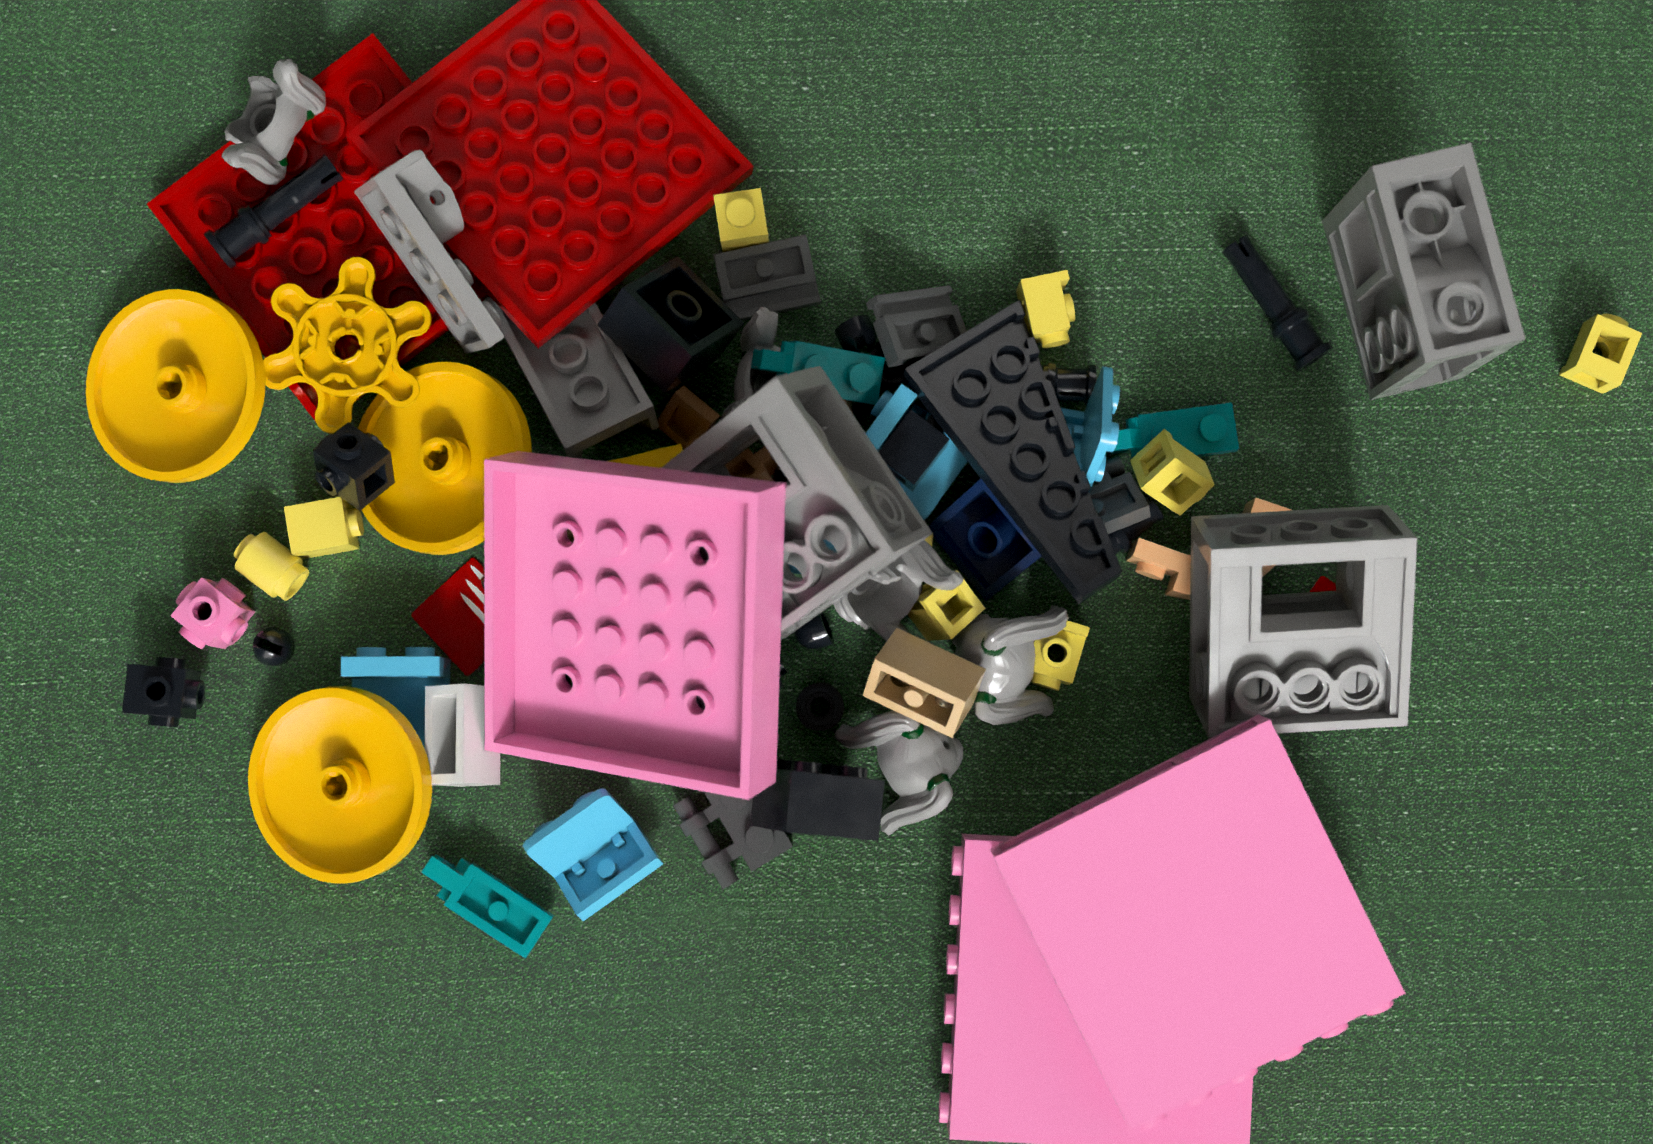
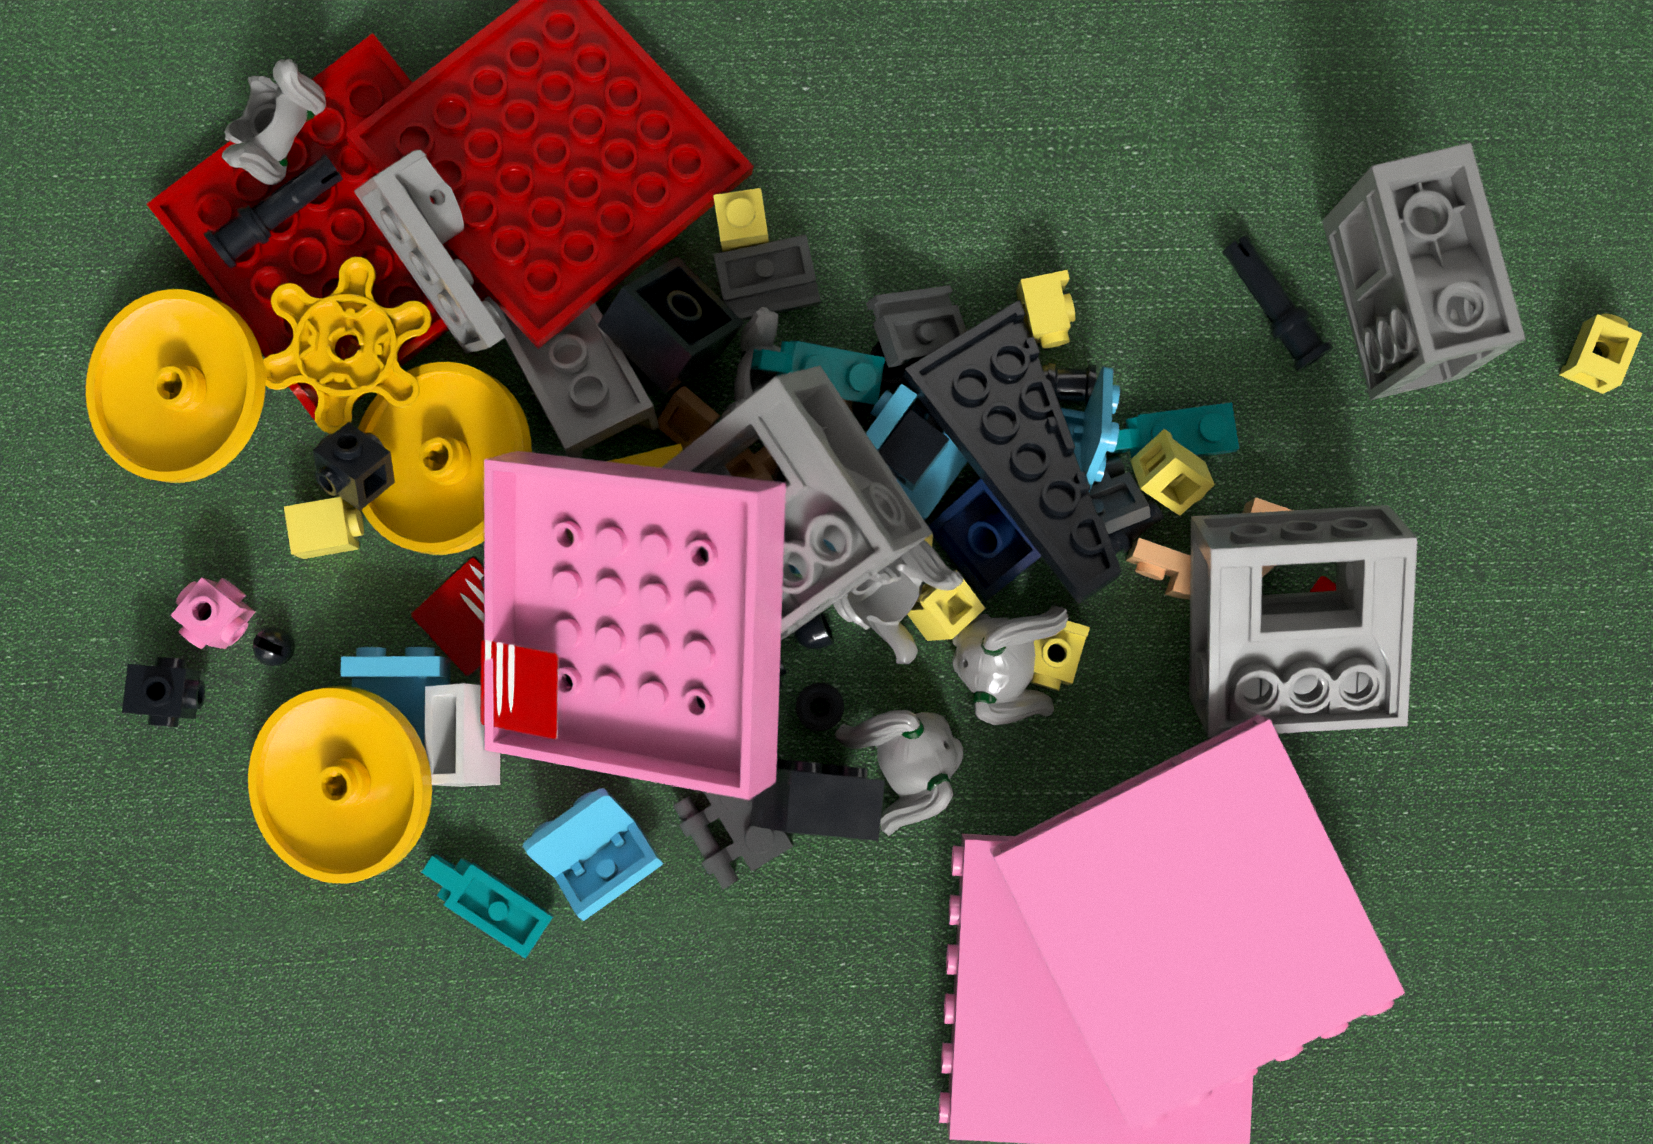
(270, 565): light yellow brick -> none
(522, 688): none -> red sticker
(856, 333): black hinge -> none
(924, 682): tan brick -> none

